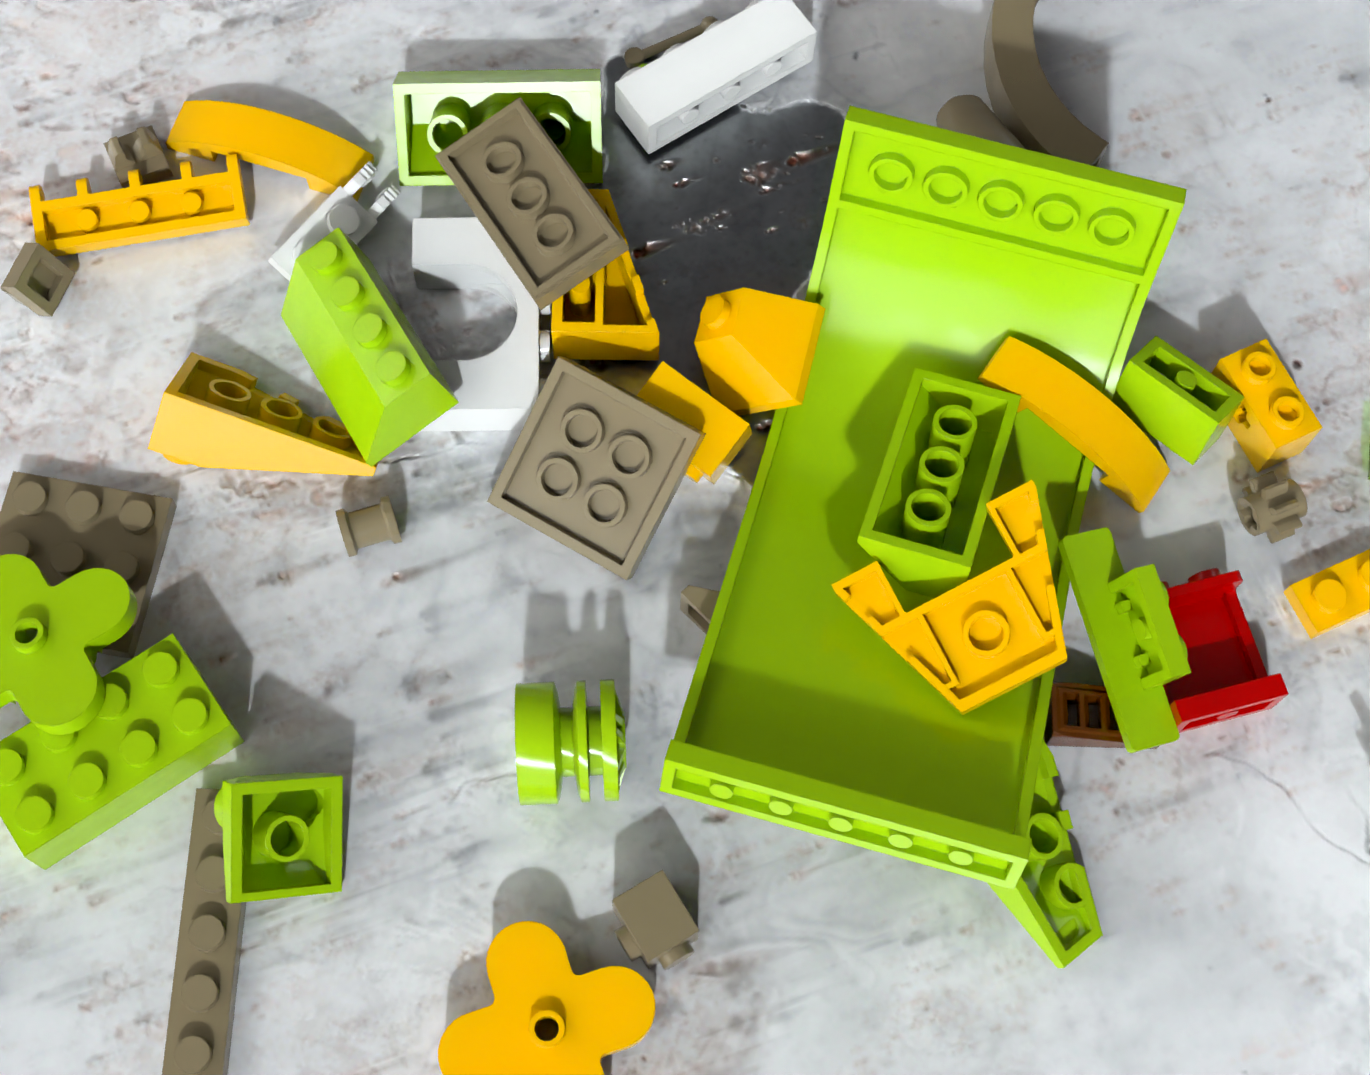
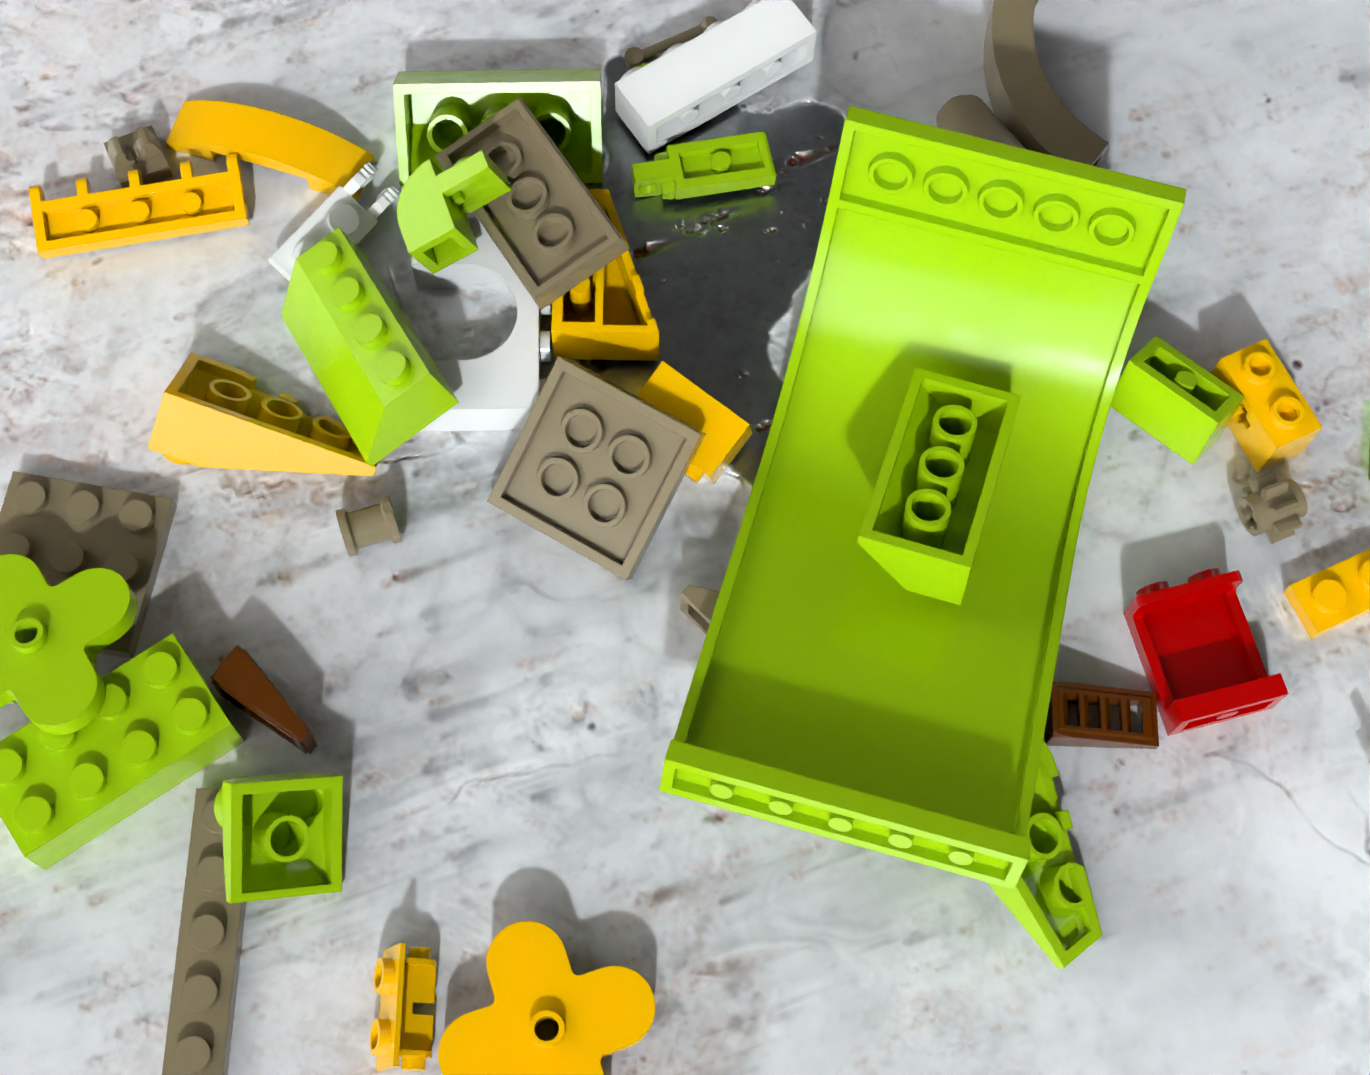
(37, 279): dark tan tile -> none
(250, 689): none -> reddish brown slope
(397, 1031): none -> yellow hinge
(436, 206): none -> lime brick
(567, 742): lime wheel -> none
(654, 923): dark tan brick -> none
(706, 168): none -> lime hinge
(757, 348): yellow slope -> none
(983, 632): yellow wing -> none
(1082, 418): yellow slope -> none
(1129, 635): lime bracket -> none

